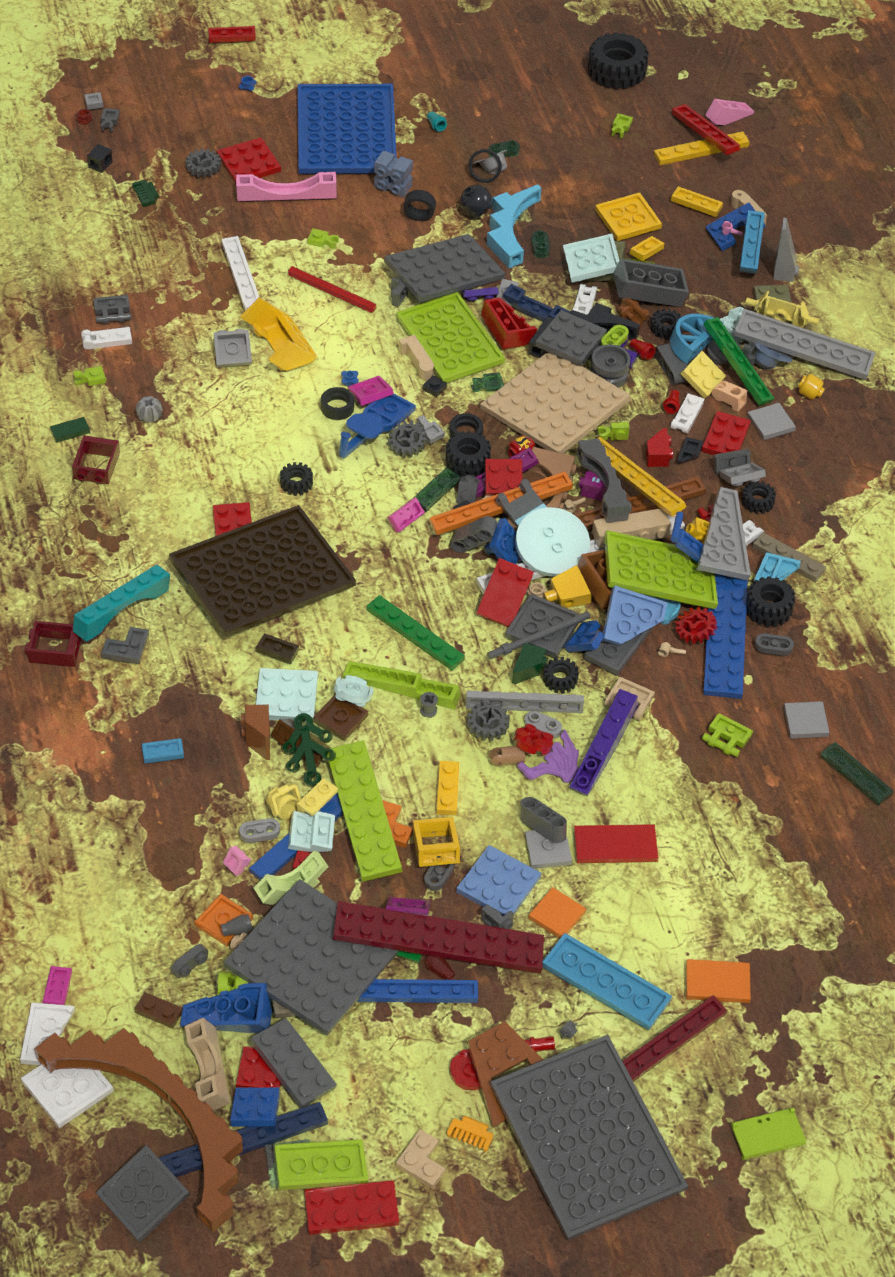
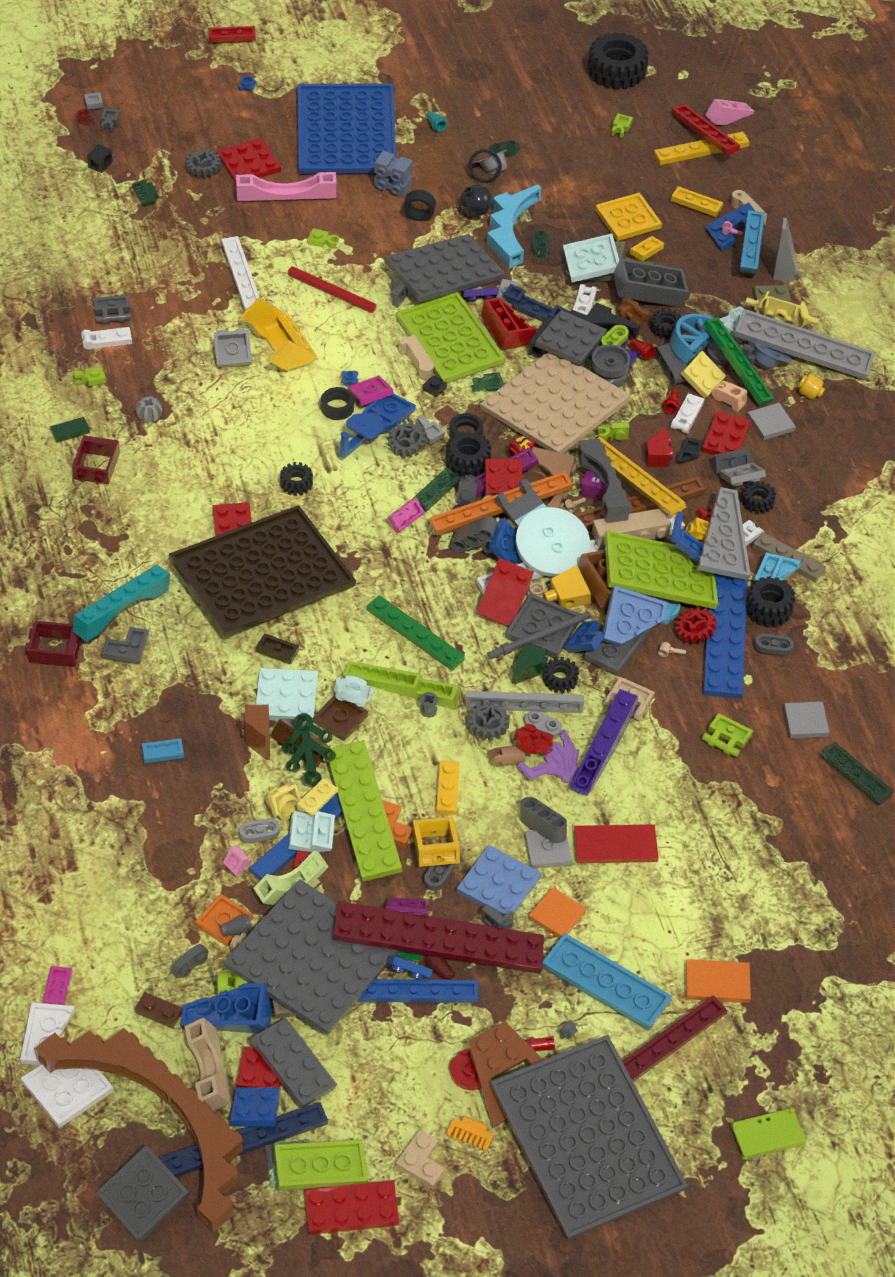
(417, 971): none -> blue plate

